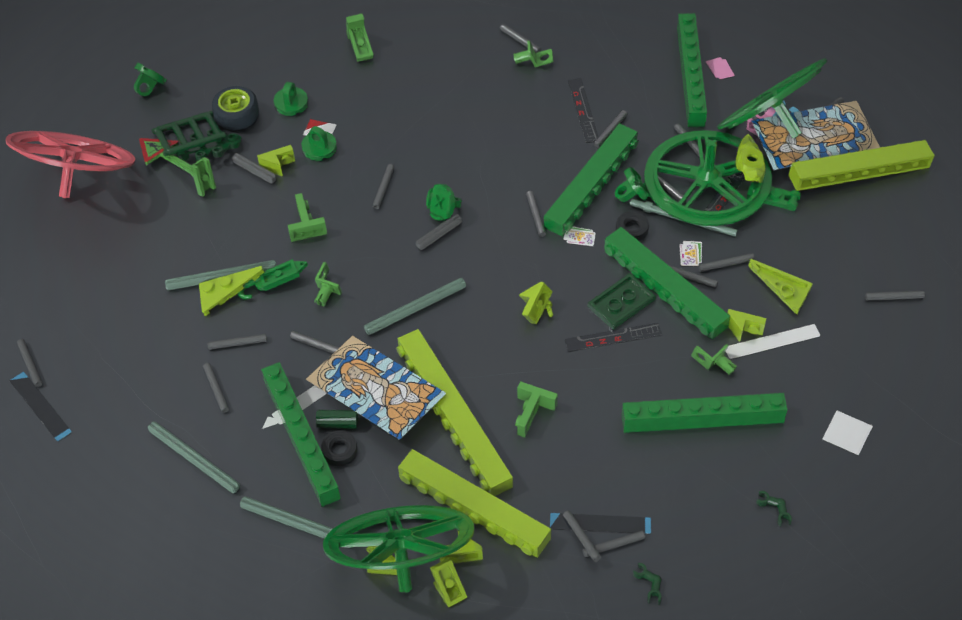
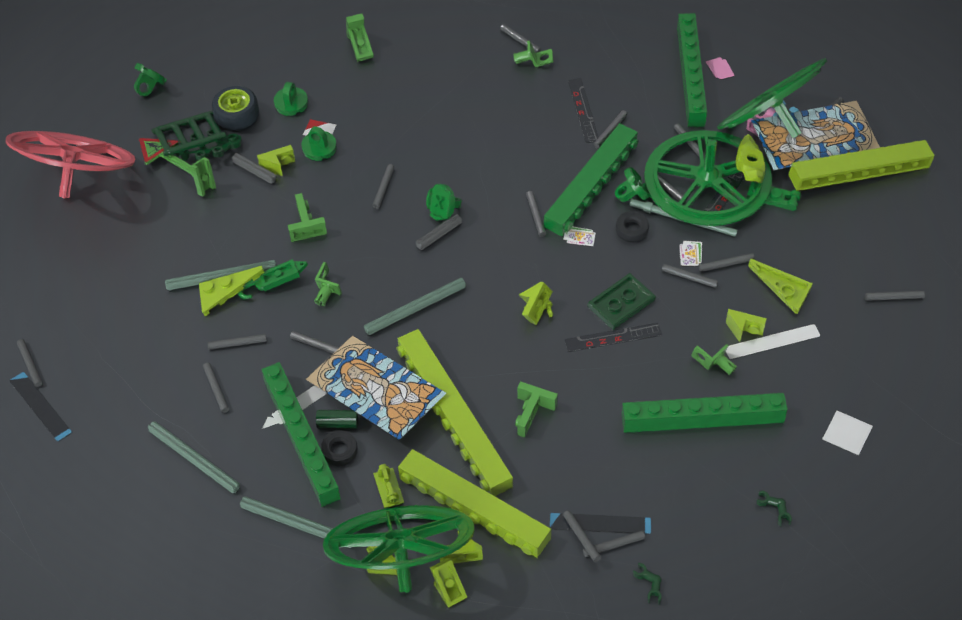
(388, 486): none -> lime hinge
(667, 283): green brick -> none

